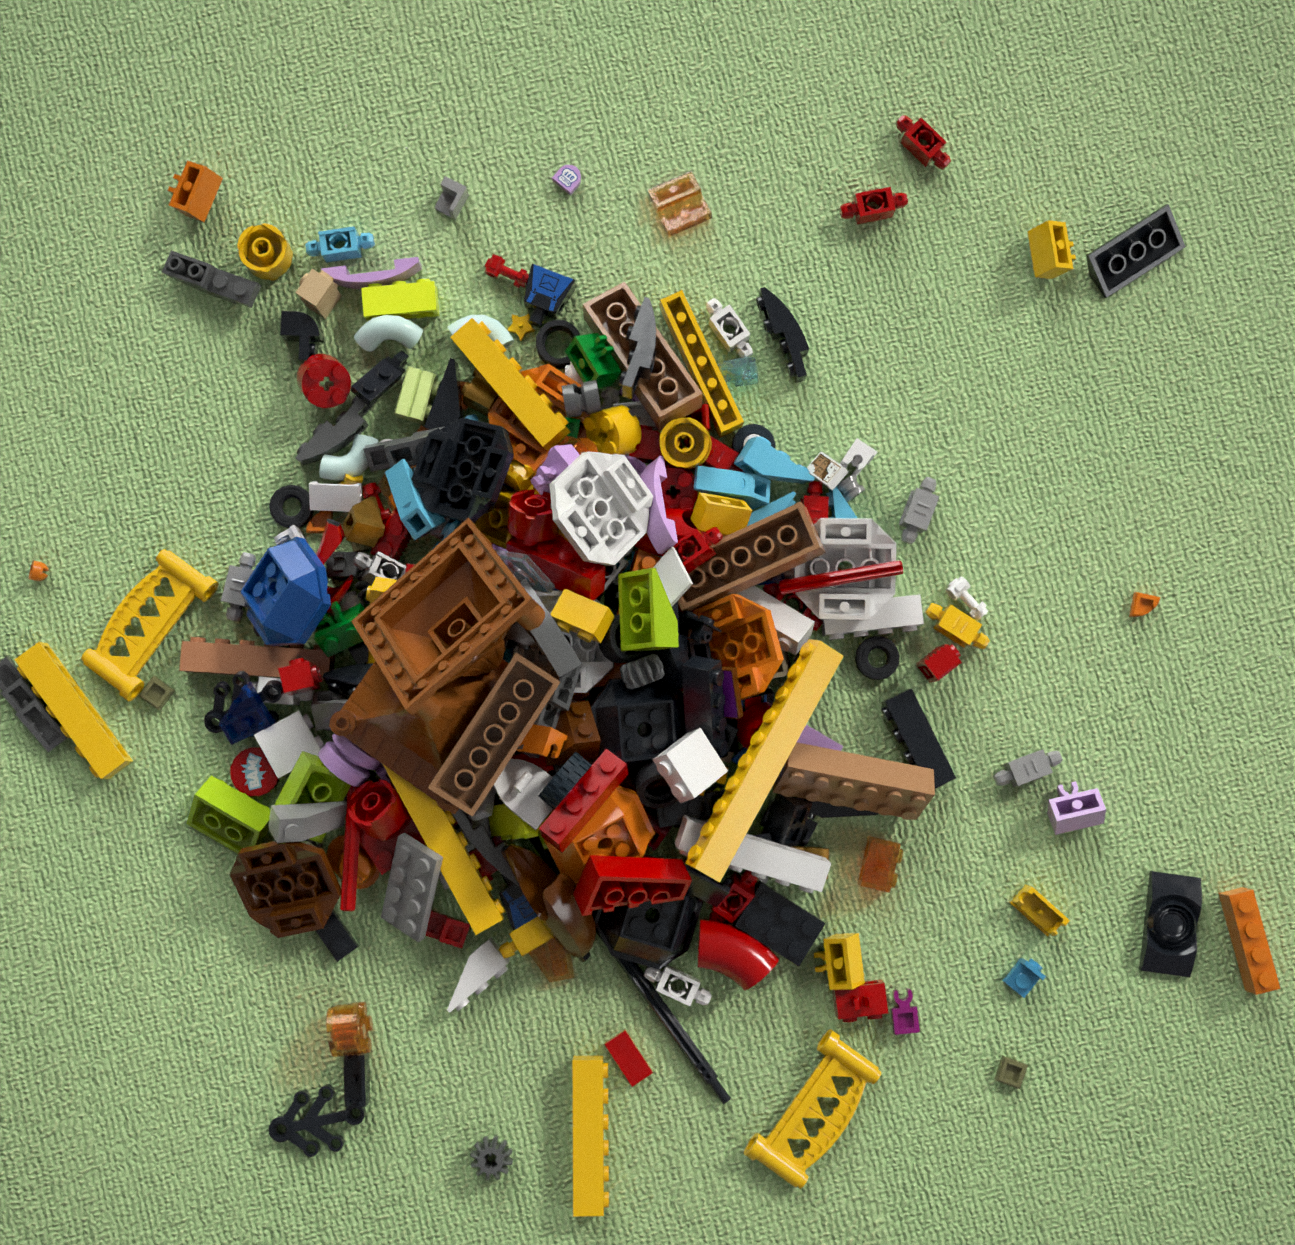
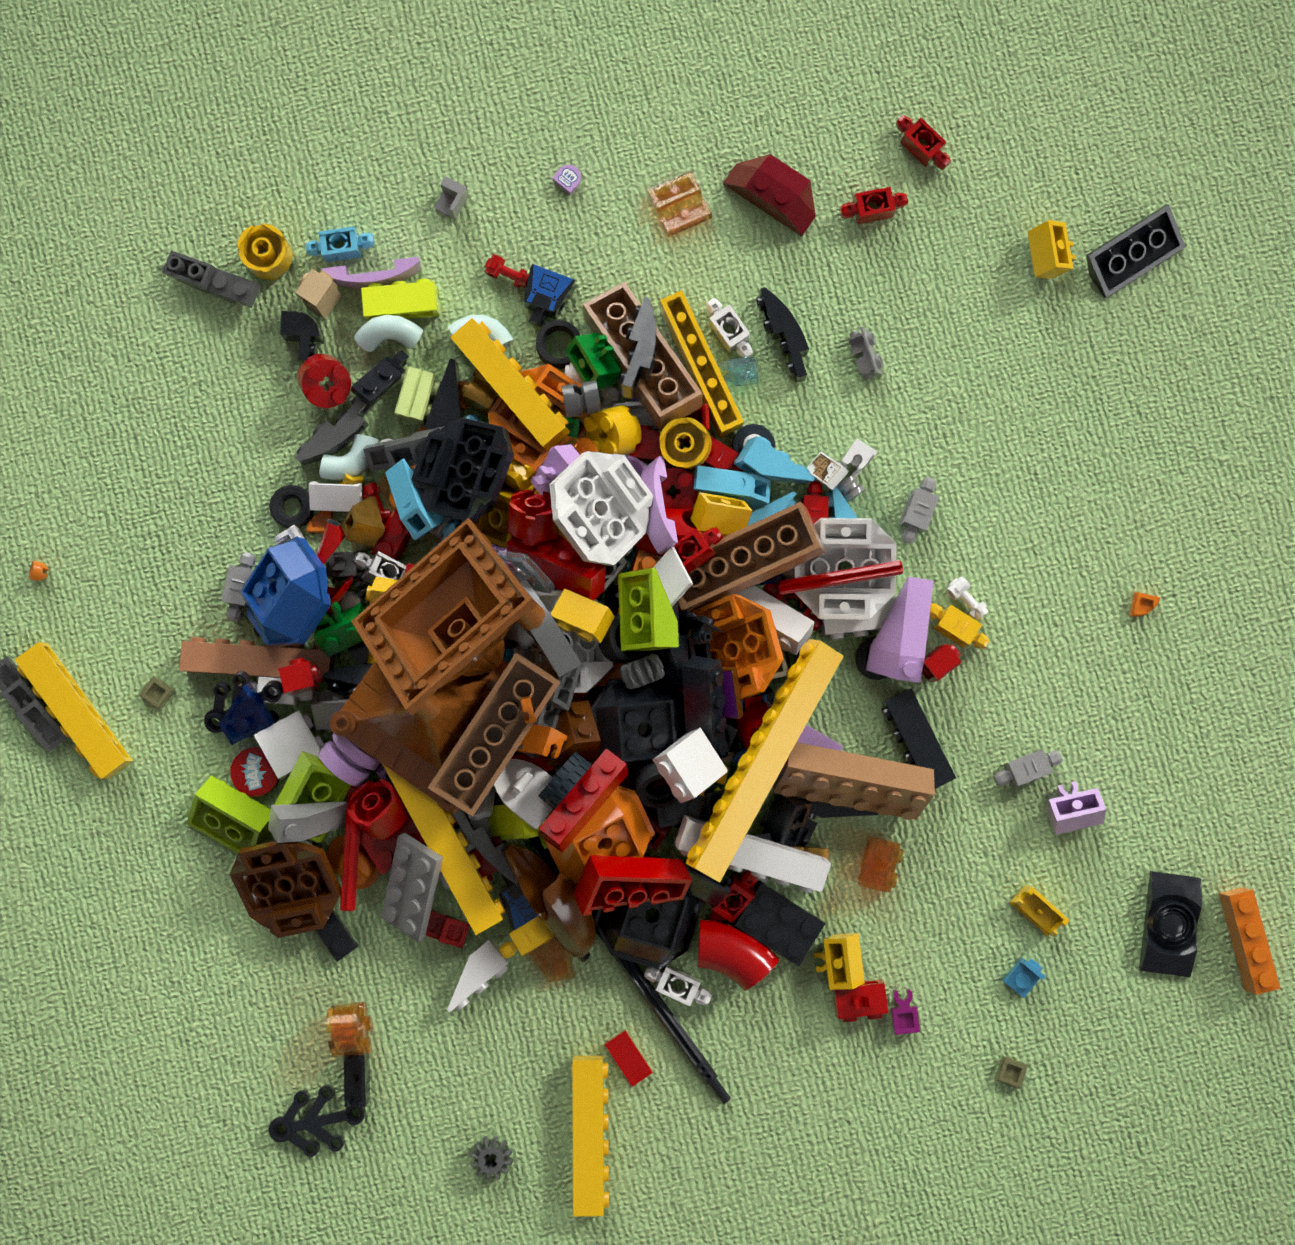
(123, 670): yellow piece -> none
(195, 191): orange brick -> none
(520, 326): yellow piece -> none
(527, 710): none -> orange tile
(775, 190): none -> dark red wedge
(837, 1061): yellow piece -> none
(864, 344): none -> light grey hinge
(903, 636): none -> lavender wedge

